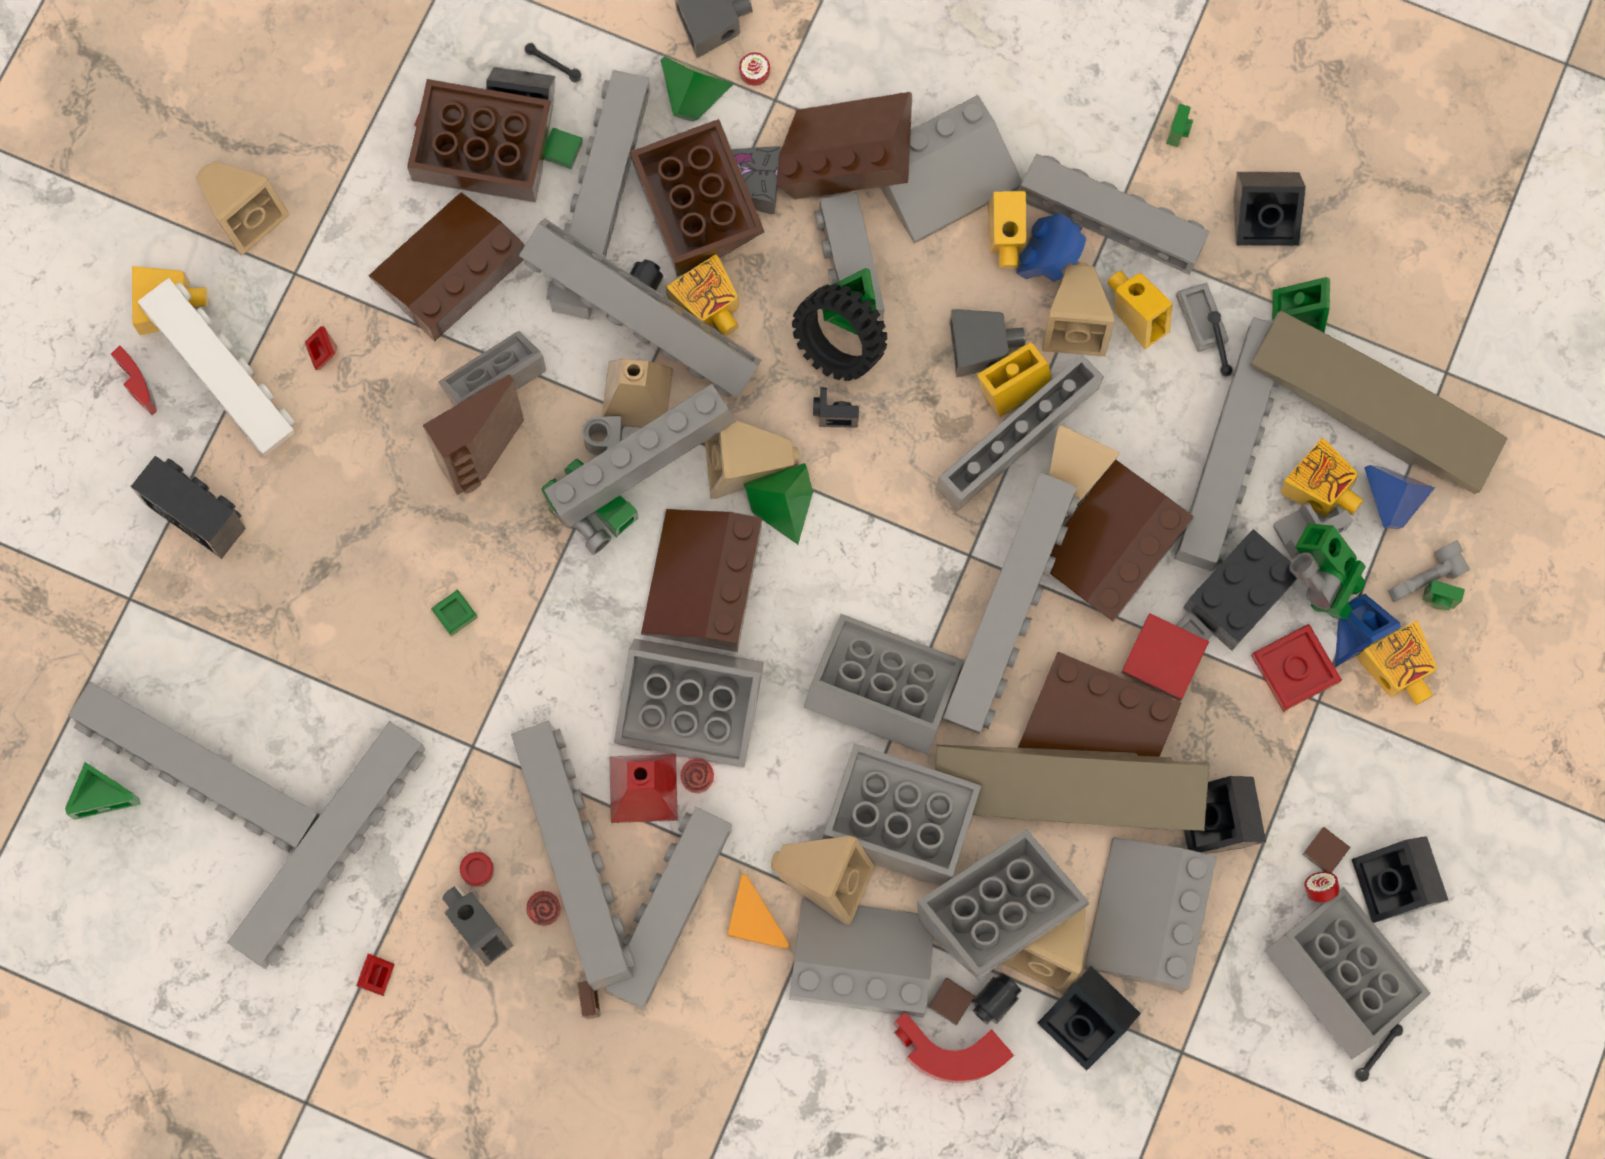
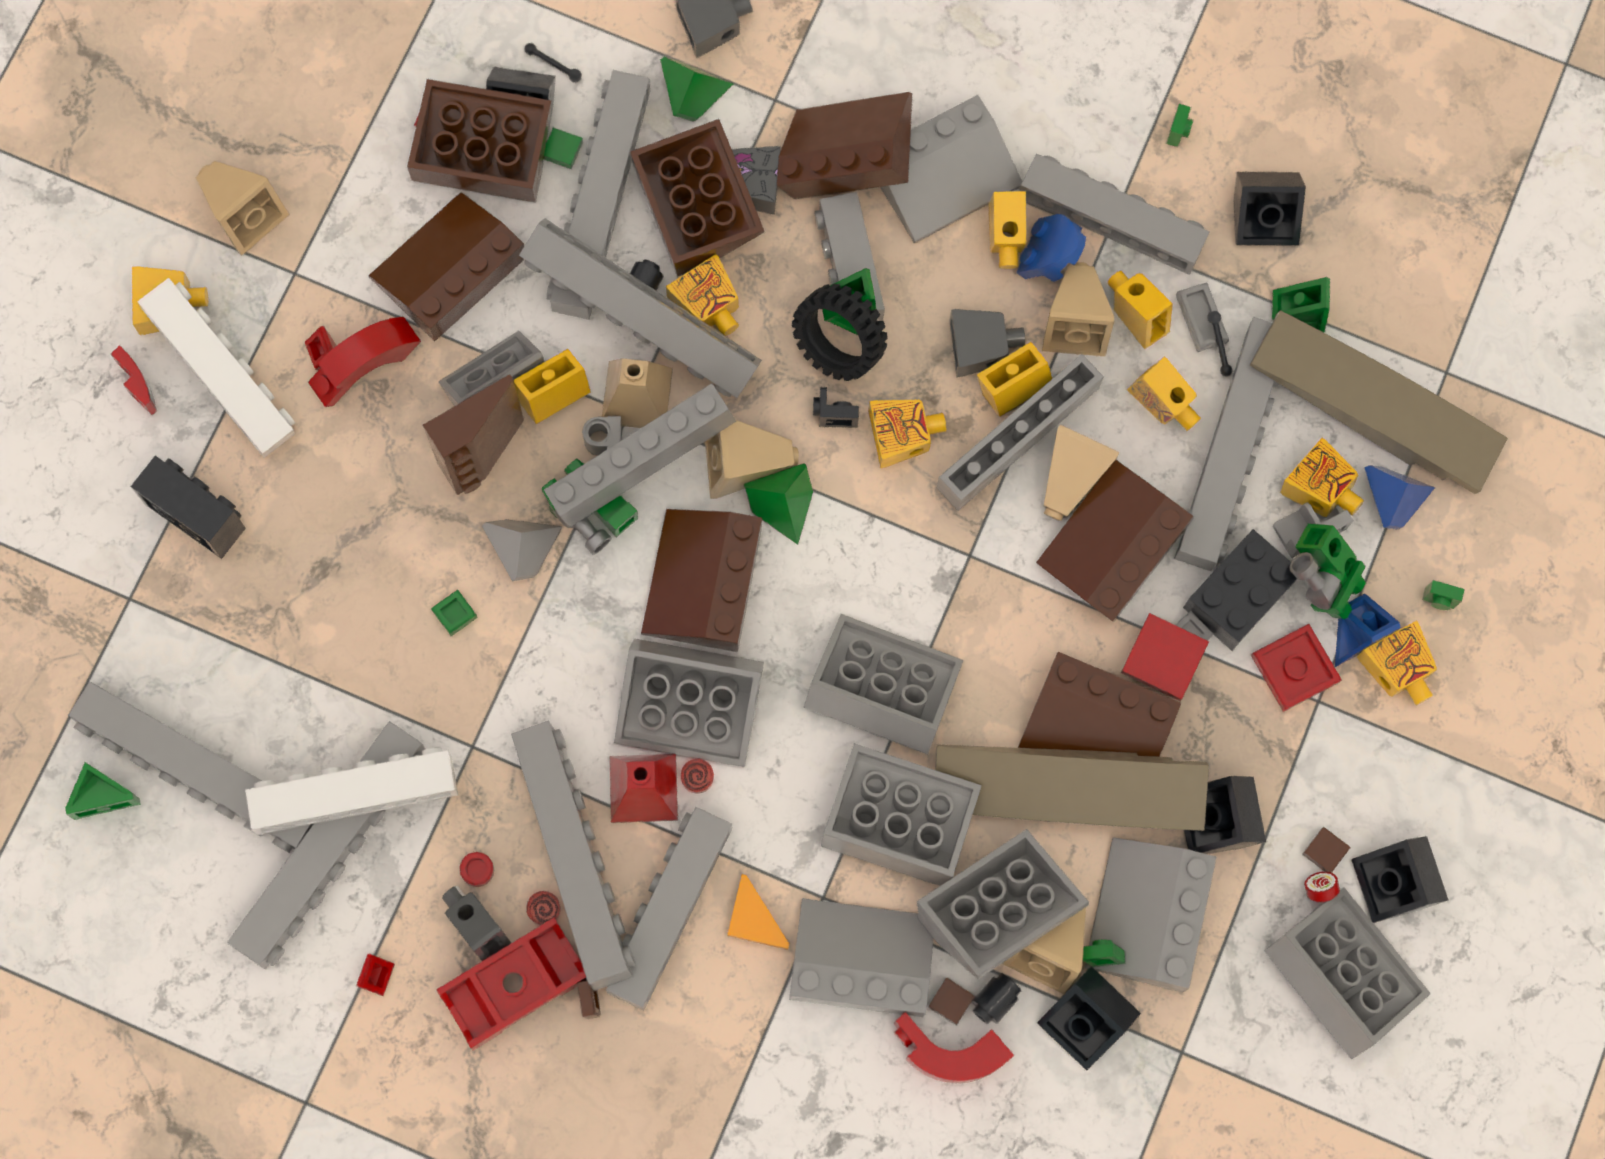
(351, 791): none -> white brick
(359, 354): none -> red arch
(479, 996): none -> red piece
(521, 545): none -> light grey slope
(552, 386): none -> yellow brick
(754, 69): tile -> none
(827, 873): tan slope -> none
(902, 429): none -> yellow torso
(1010, 603): light grey brick -> none
(1103, 953): none -> green plate
(1165, 394): none -> yellow torso
(1362, 1074): black hinge -> none
(1450, 562): light grey brick -> none

